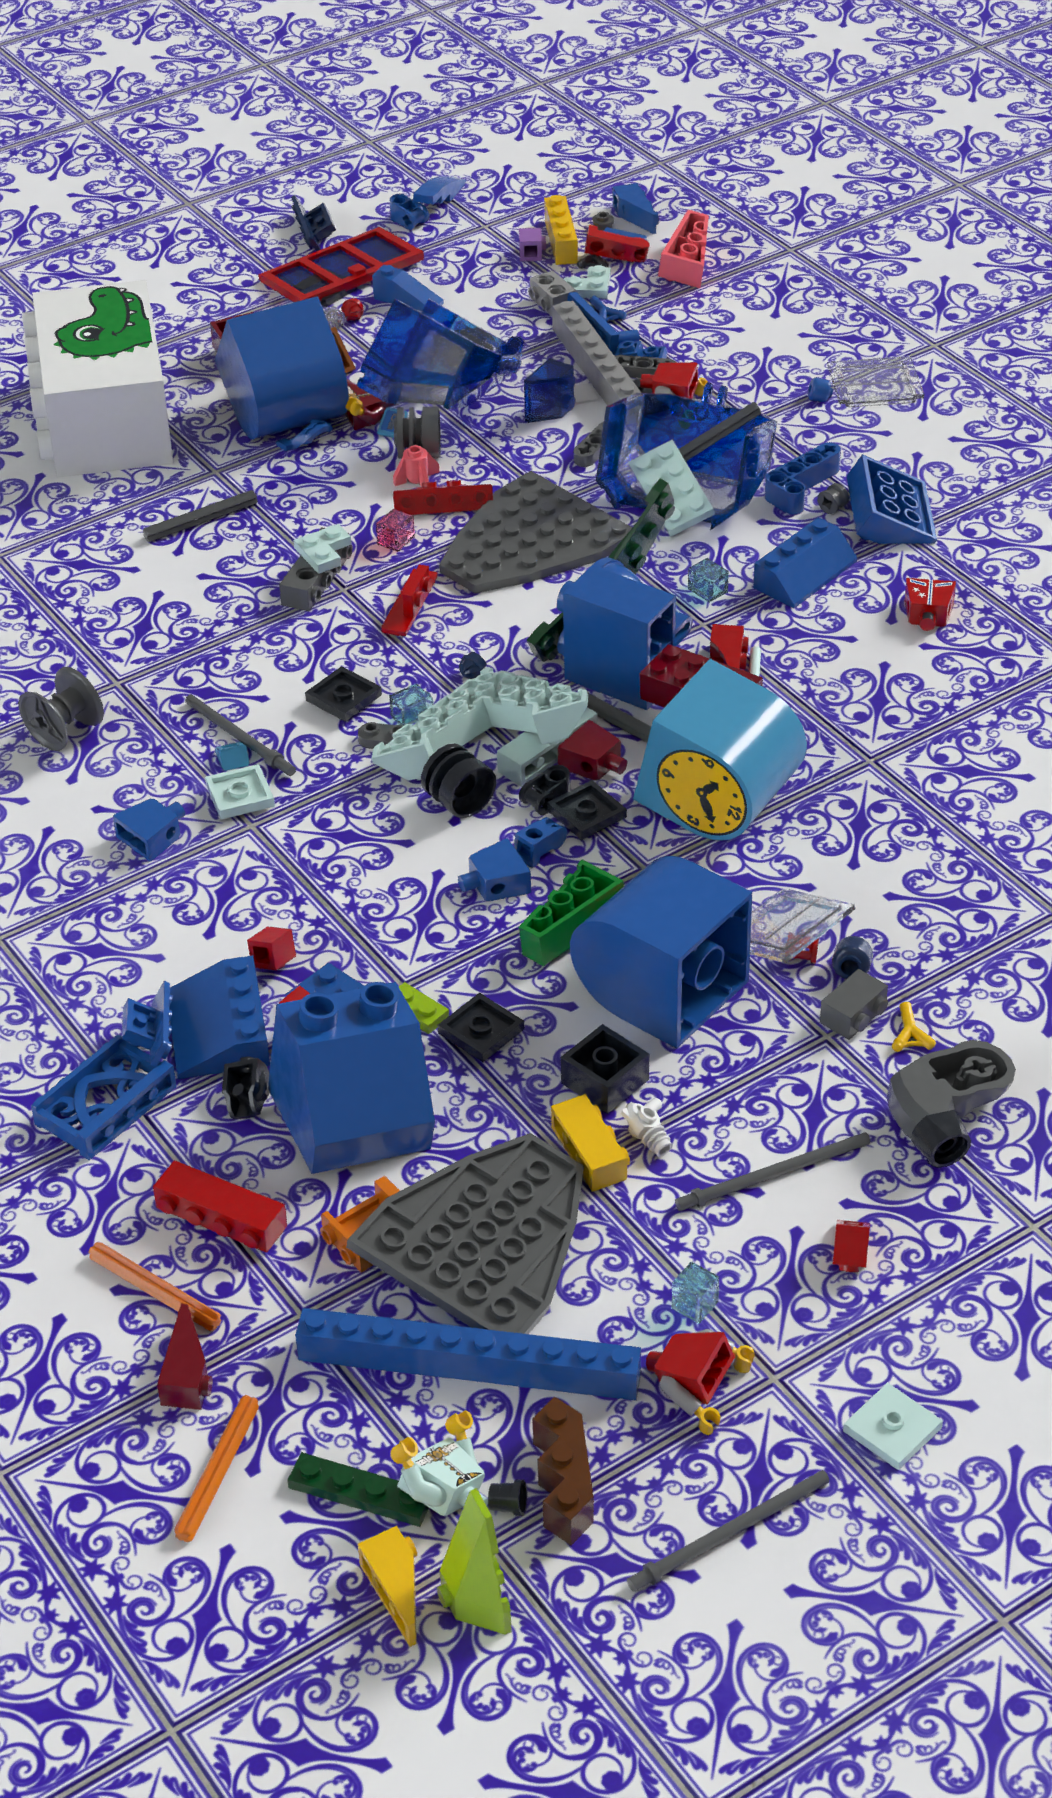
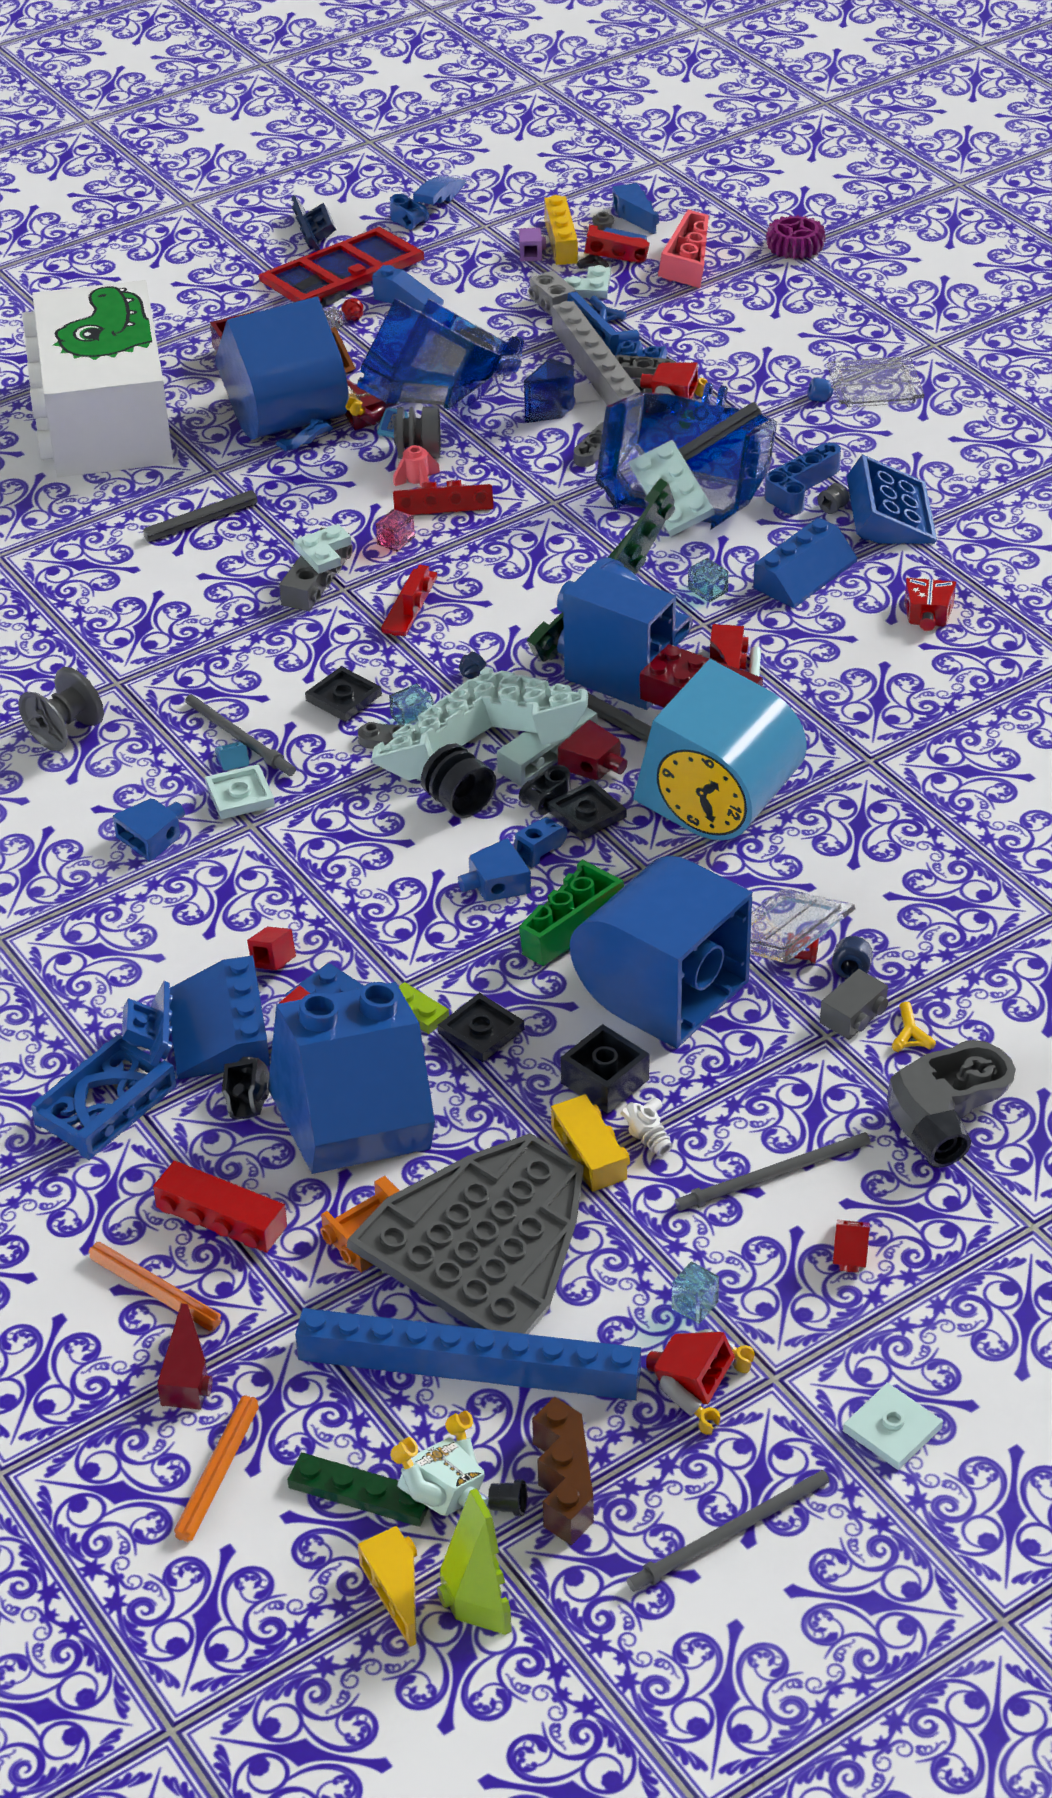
(528, 535): dark grey piece -> none
(795, 237): none -> magenta gear

